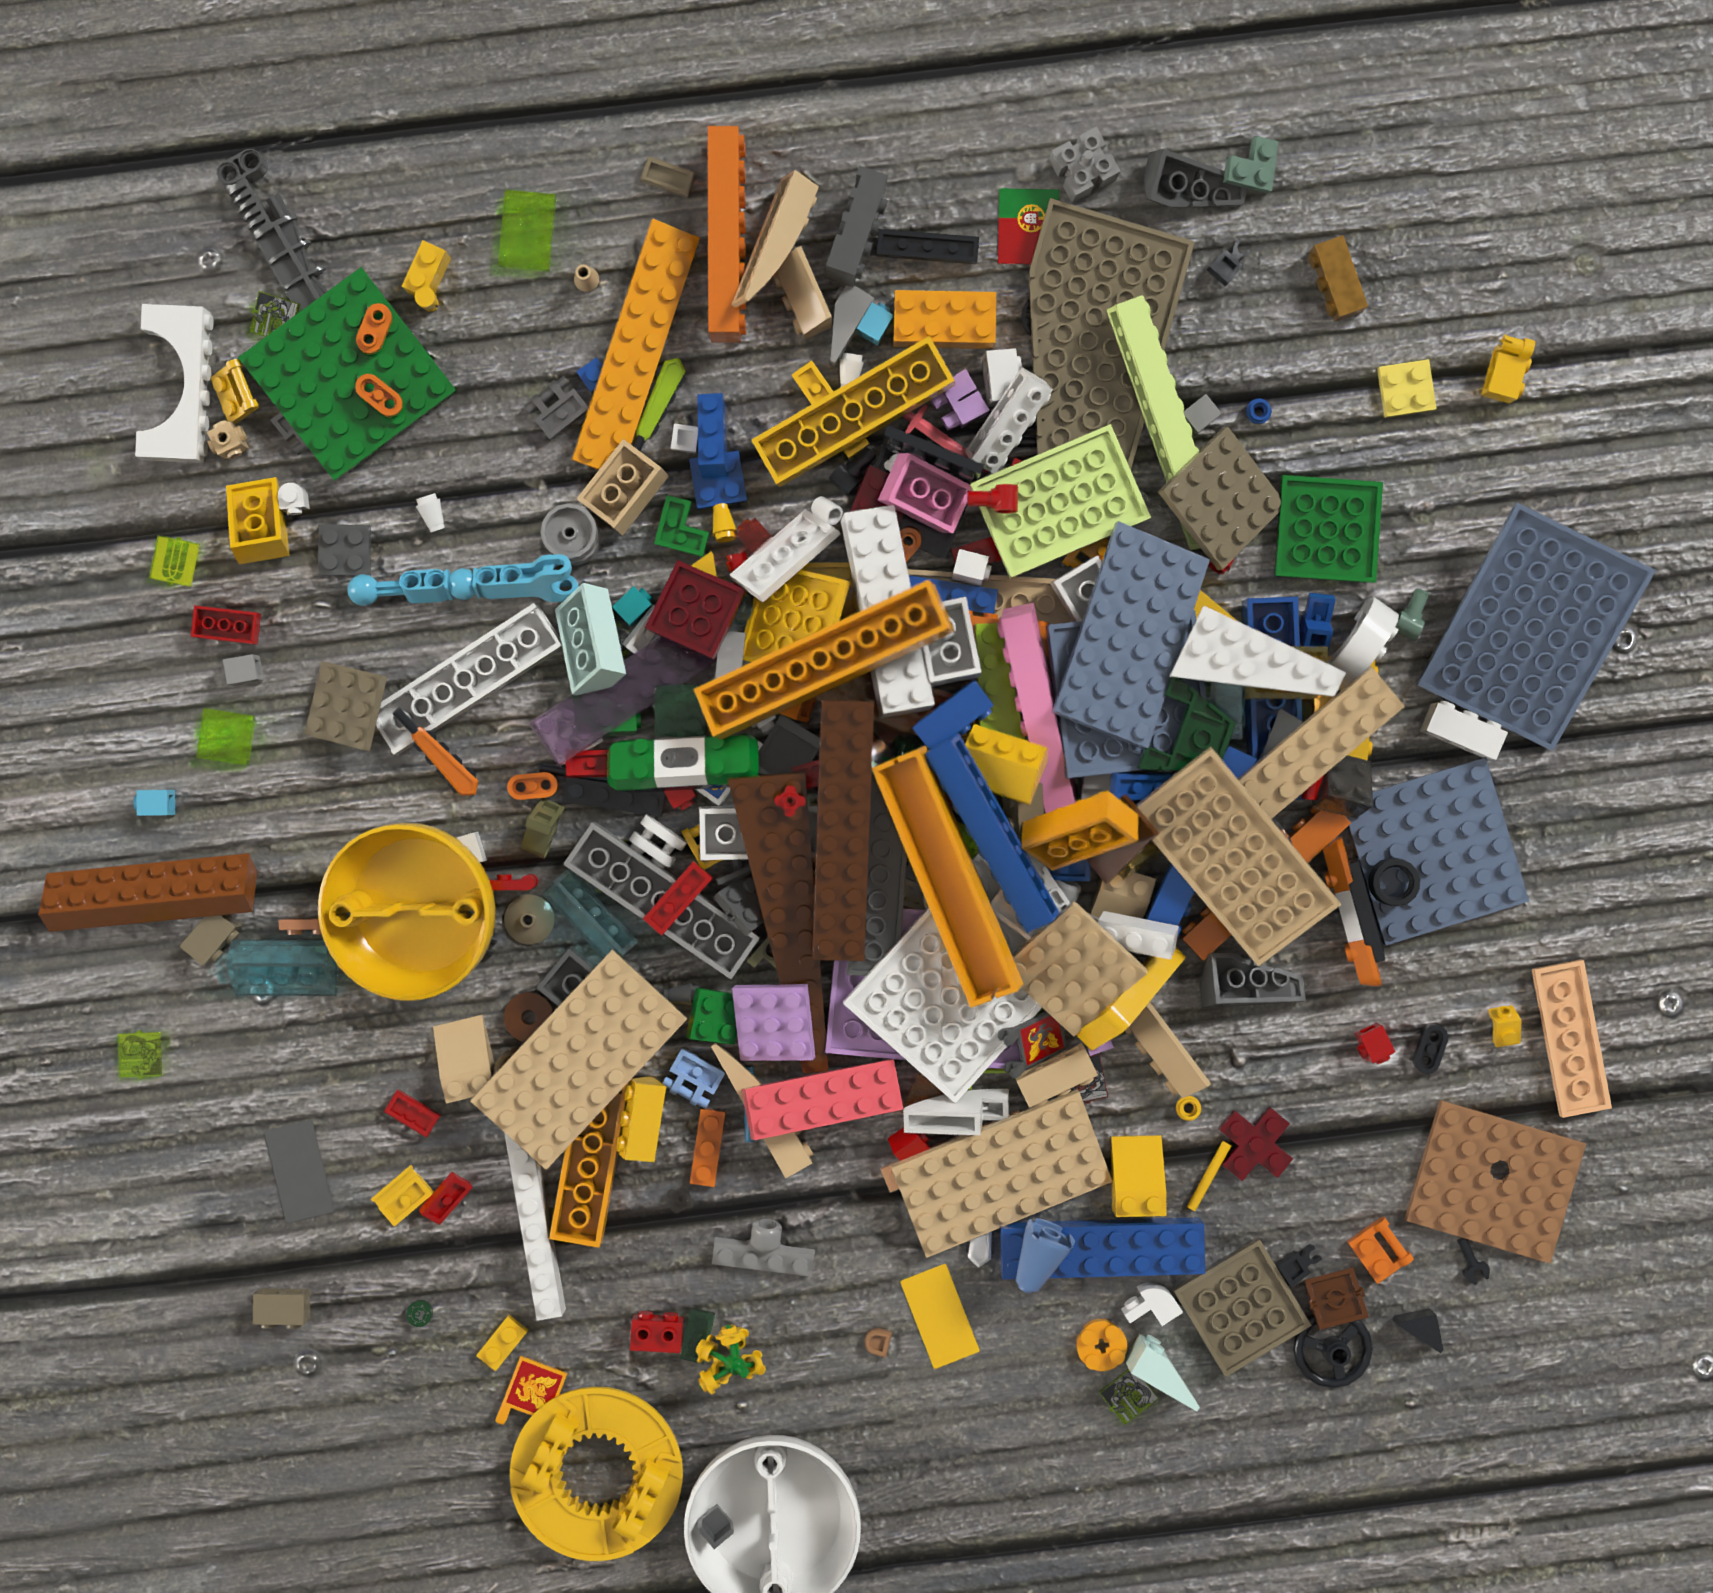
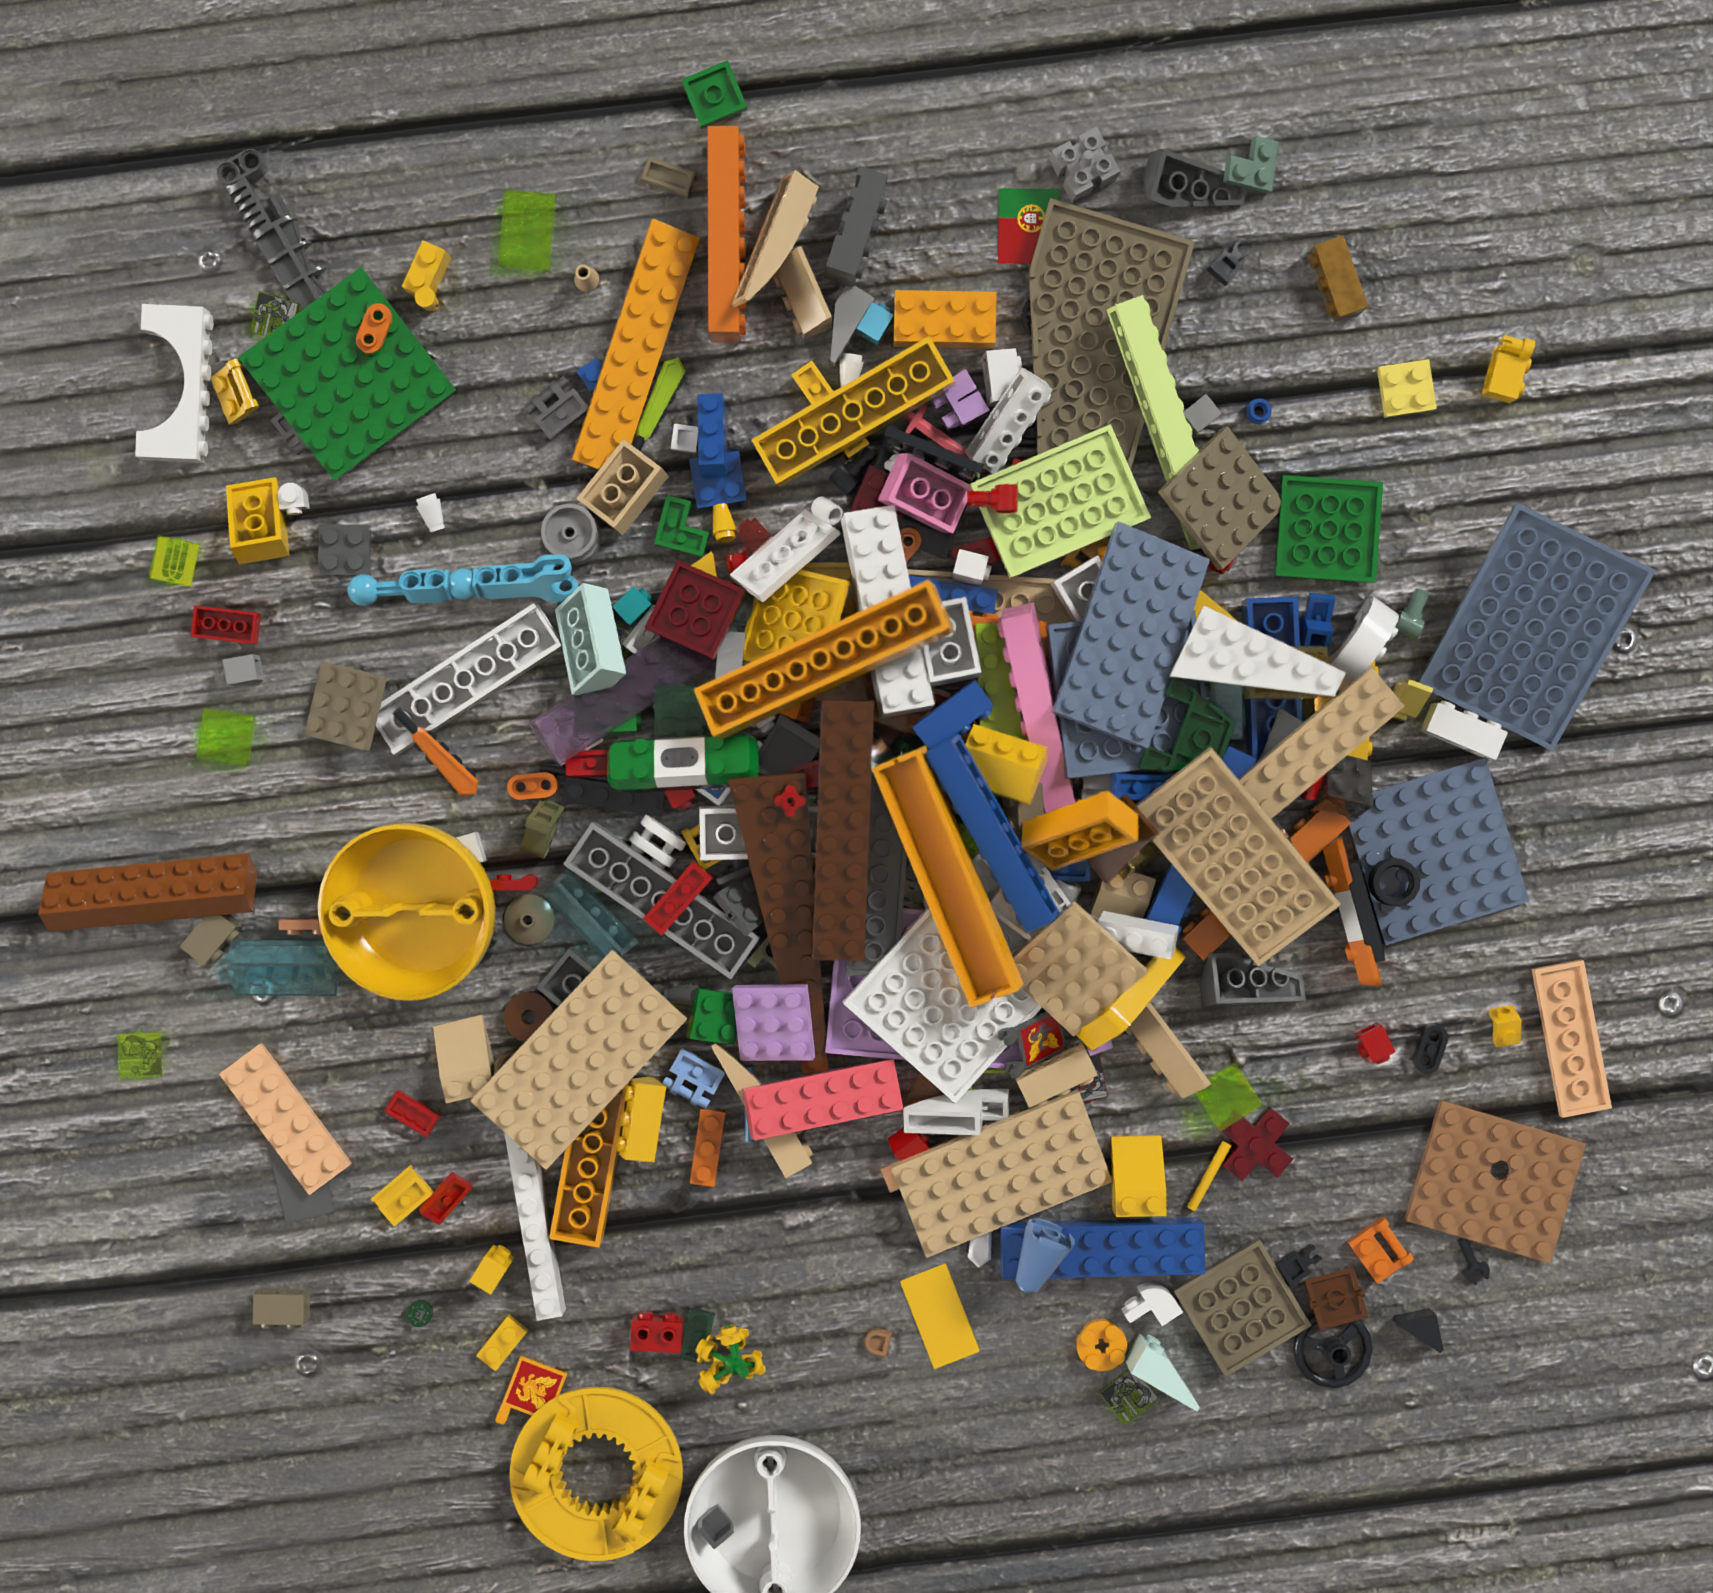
(154, 802): medium azure brick -> none
(235, 440): tan brick -> none
(285, 1118): none -> light nougat plate
(379, 396): orange plate -> none
(492, 1268): none -> yellow brick
(714, 94): none -> green plate
(764, 1251): light grey plate -> none
(927, 246): black plate -> none
(1194, 1113): yellow plate -> none
(1228, 1097): none -> clear neon green plate
(1413, 697): none -> light yellow slope

